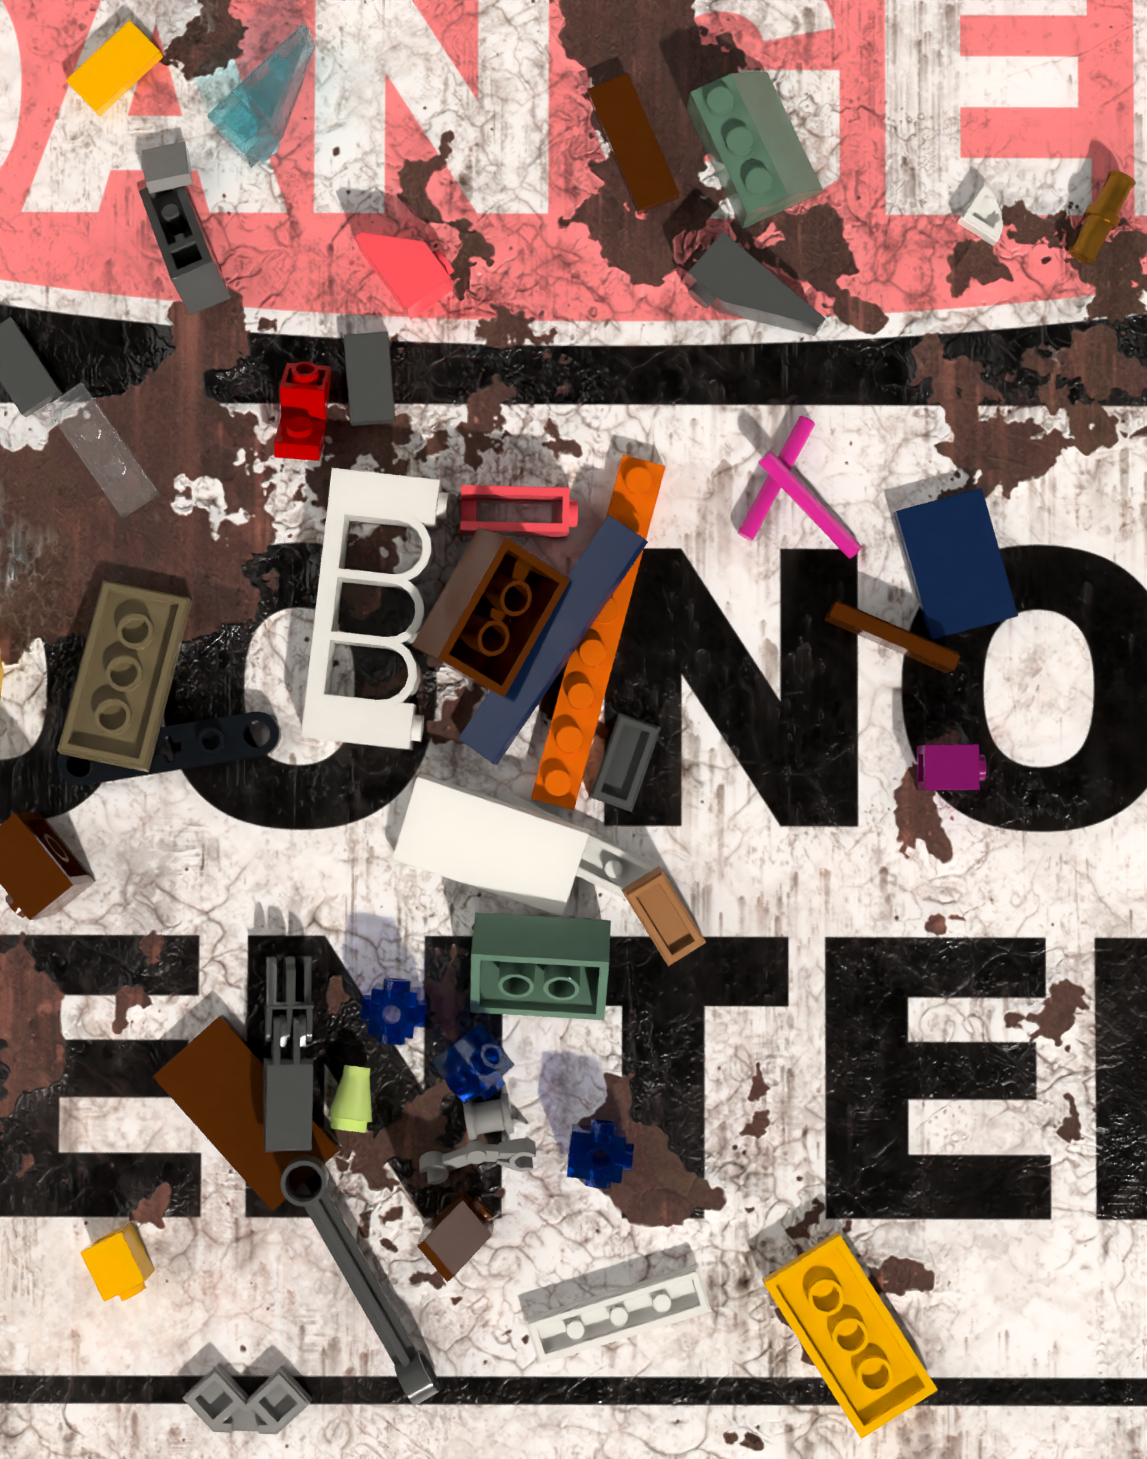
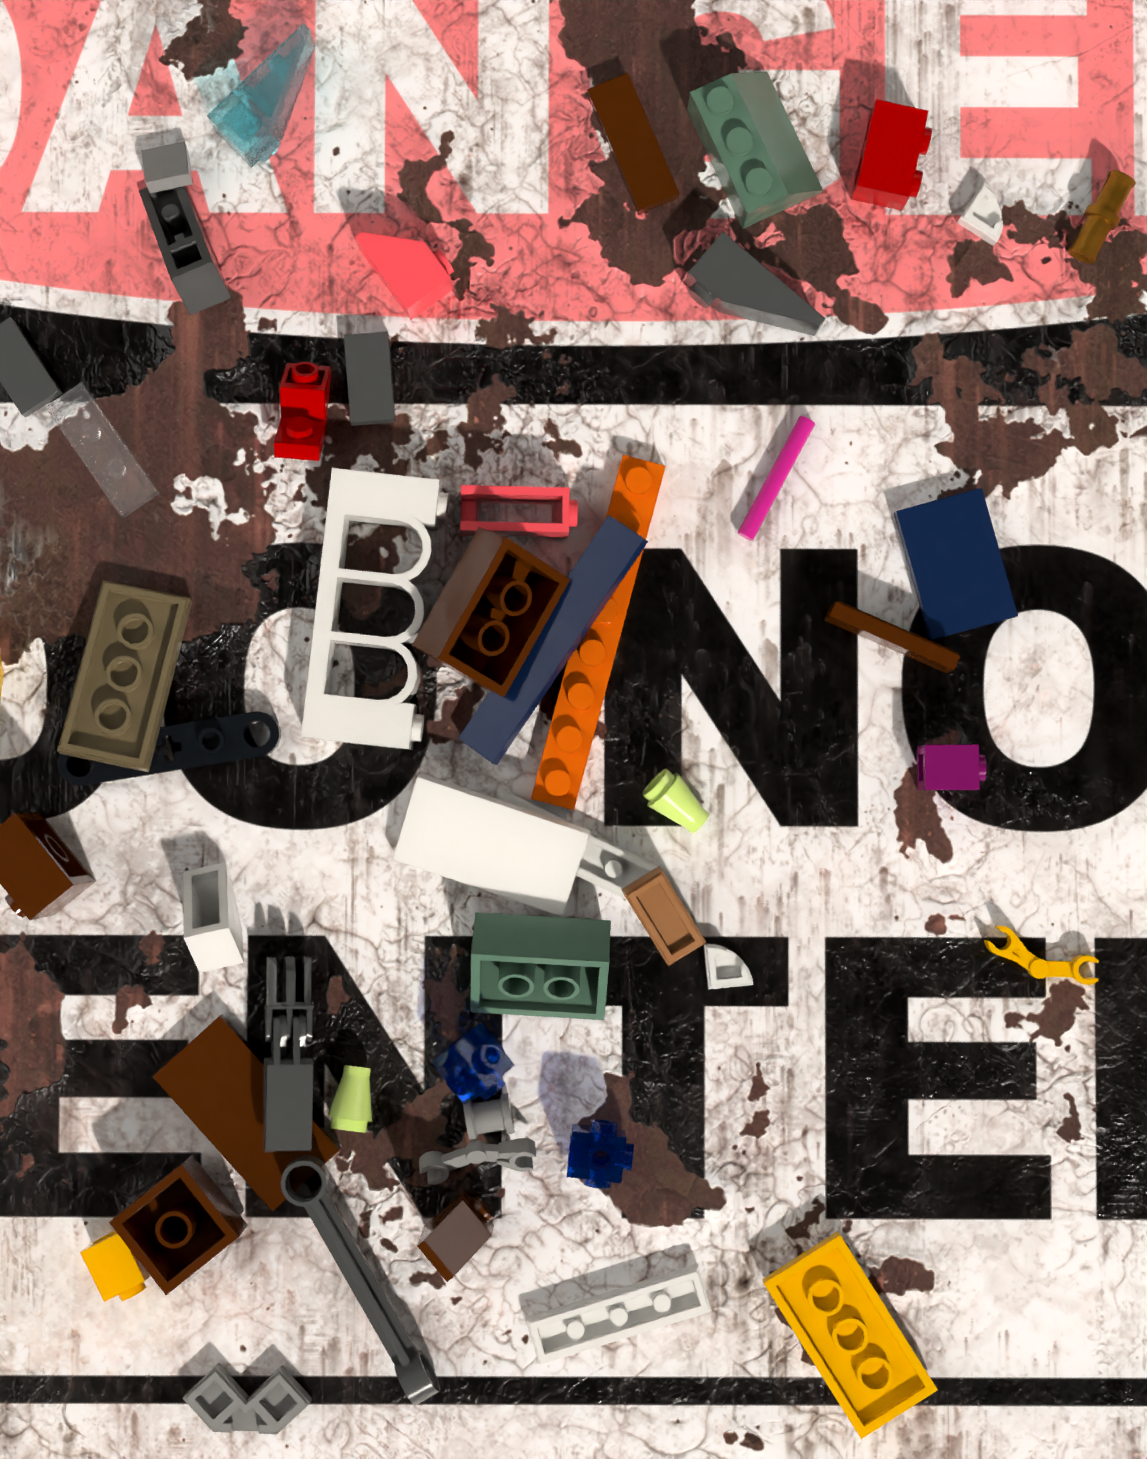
(114, 68): yellow tile -> none
(179, 1224): none -> reddish brown brick
(211, 918): none -> white slope
(399, 994): clear blue brick -> none
(625, 762): dark grey tile -> none
(673, 799): none -> yellowish green cone
(725, 968): none -> white tile
(809, 504): dark pink bar -> none
(890, 155): none -> red brick
(1036, 966): none -> yellow piece

